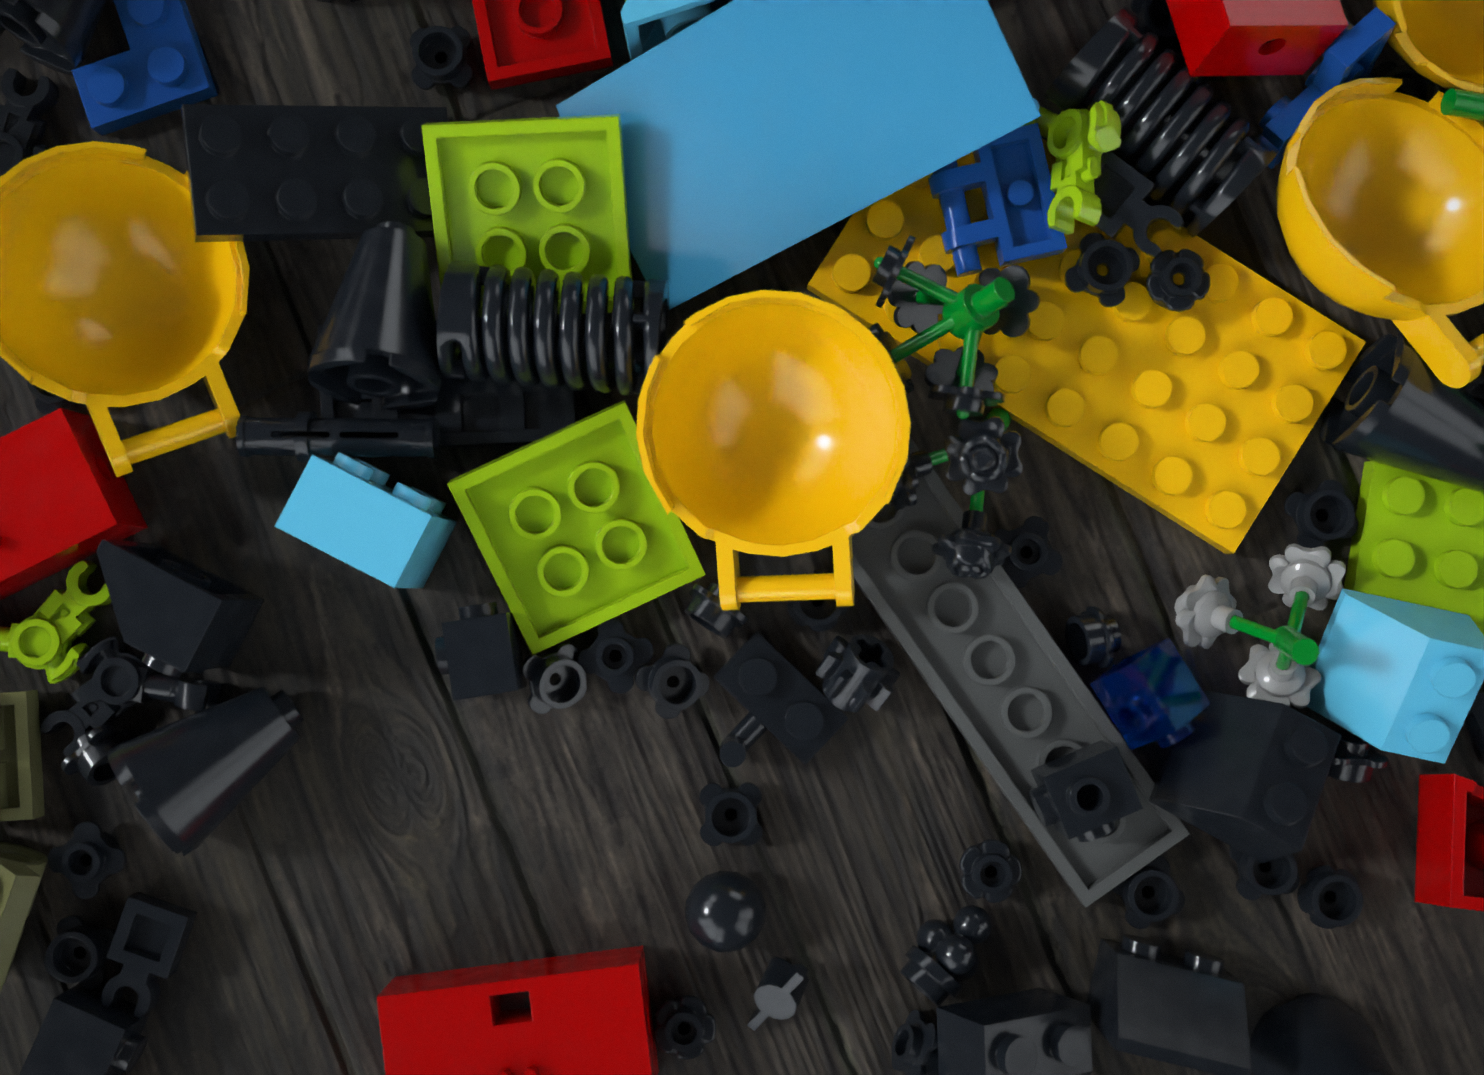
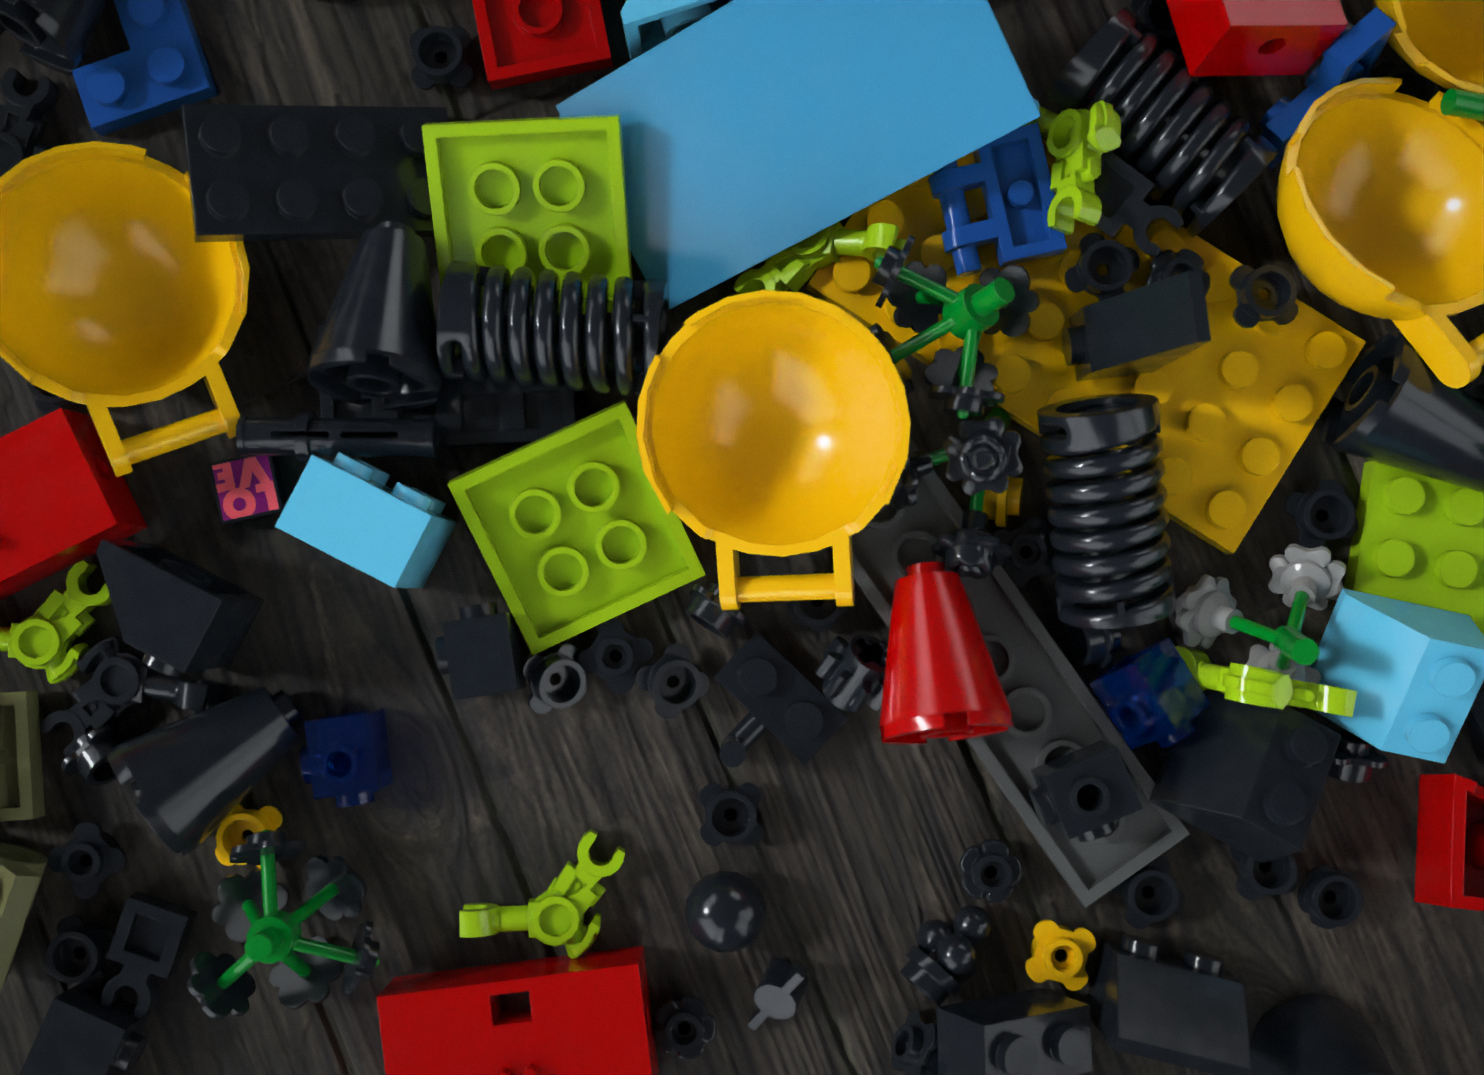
(237, 822): none -> yellow plate
(247, 488): none -> tile
(252, 914): none -> black plant
(347, 756): none -> clear blue brick
(556, 913): none -> lime piece
(797, 263): none -> lime piece
(938, 664): none -> red cone
(1001, 505): none -> yellow plate
(1051, 938): none -> yellow plate
(1096, 516): none -> black piece
(1138, 329): none -> black slope
(1266, 686): none -> lime piece
(1282, 291): none -> black plate

